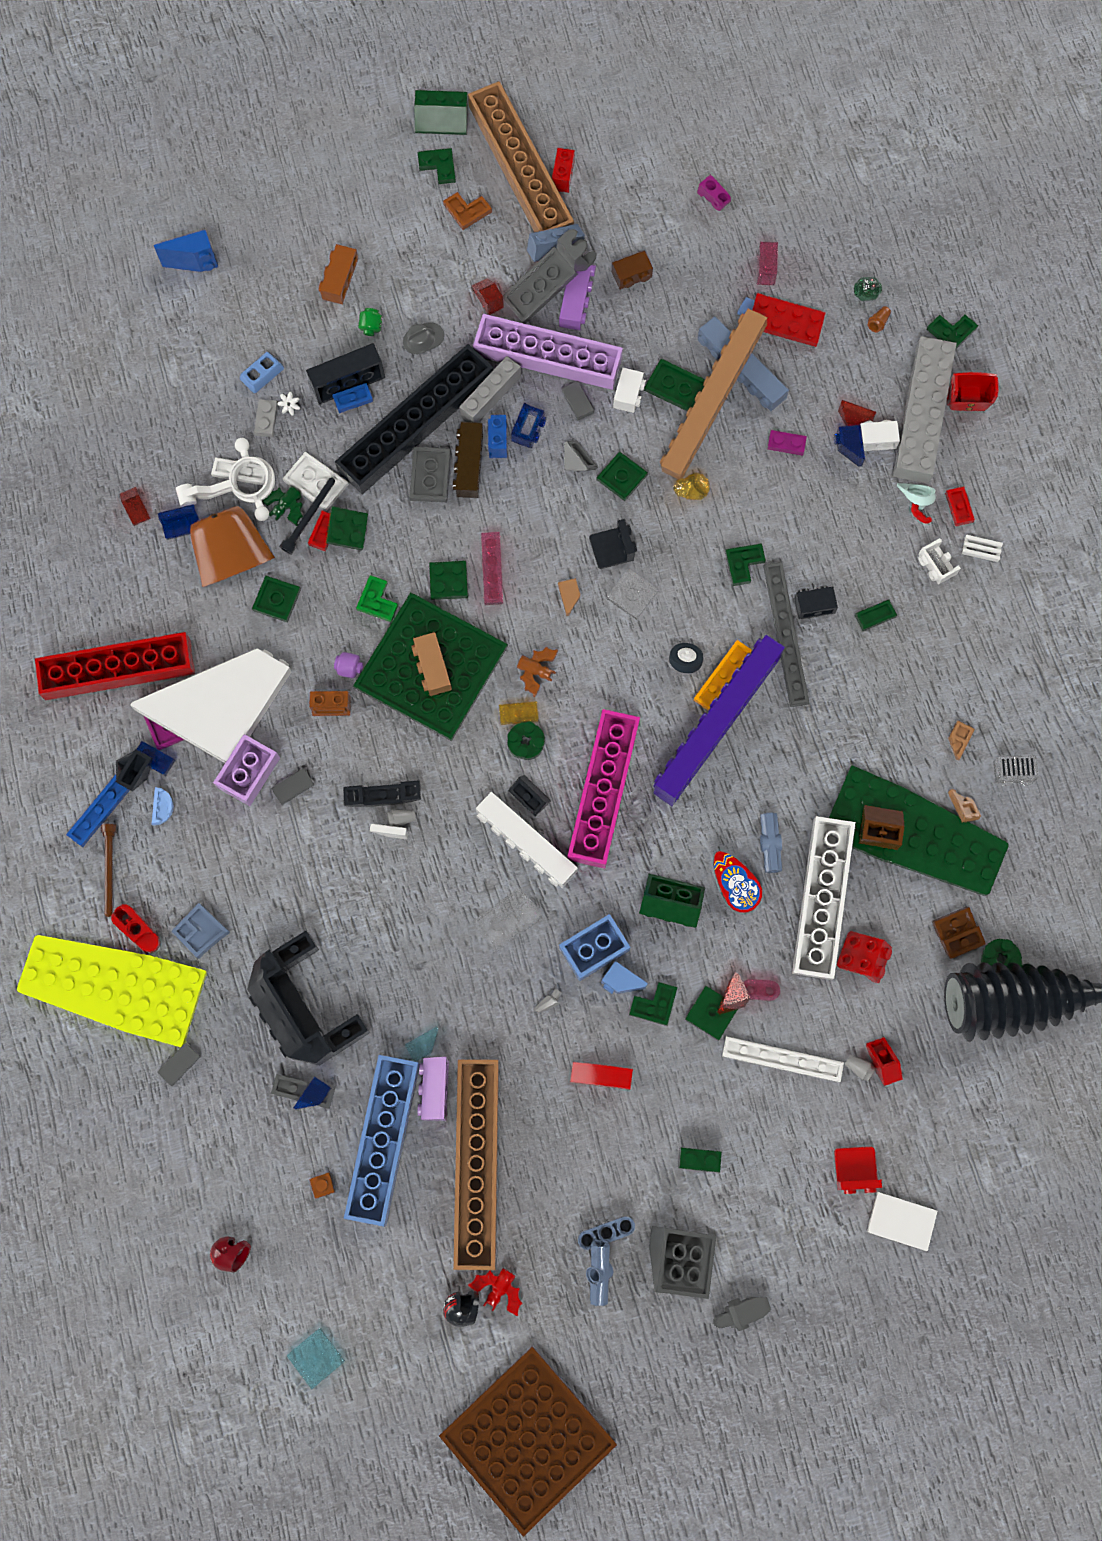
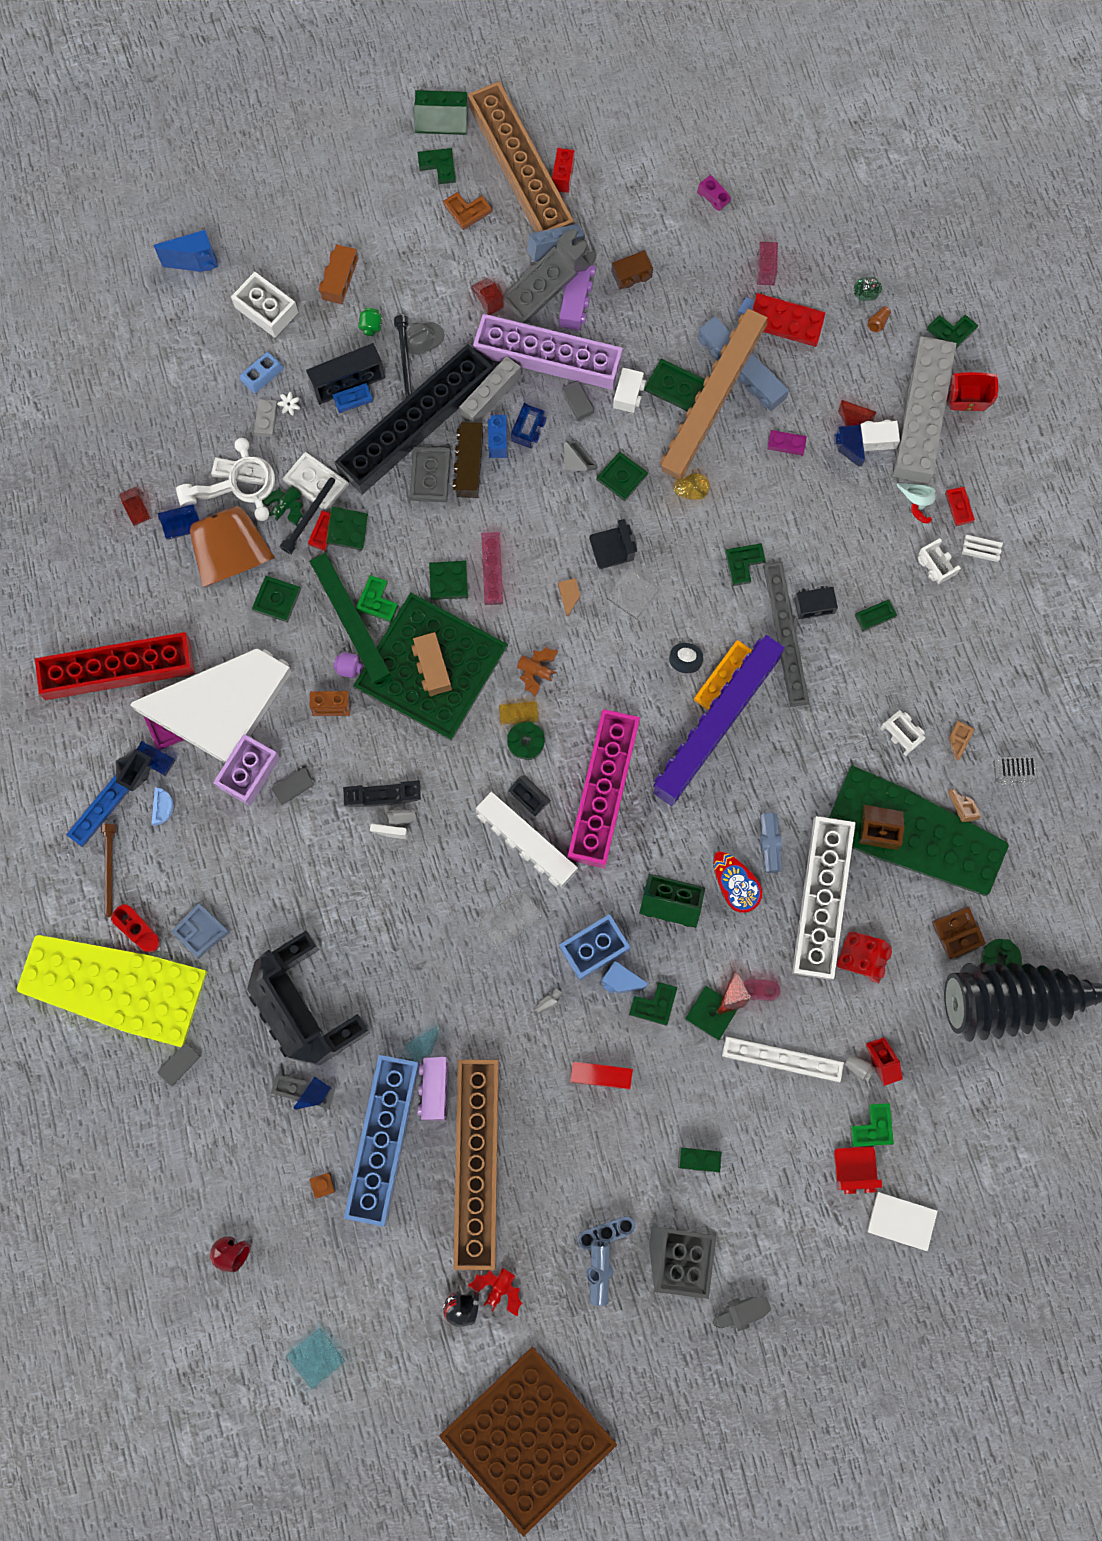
(264, 304): none -> white brick
(350, 618): none -> dark green tile
(401, 324): none -> black piece
(879, 1130): none -> green plate
(904, 731): none -> white window

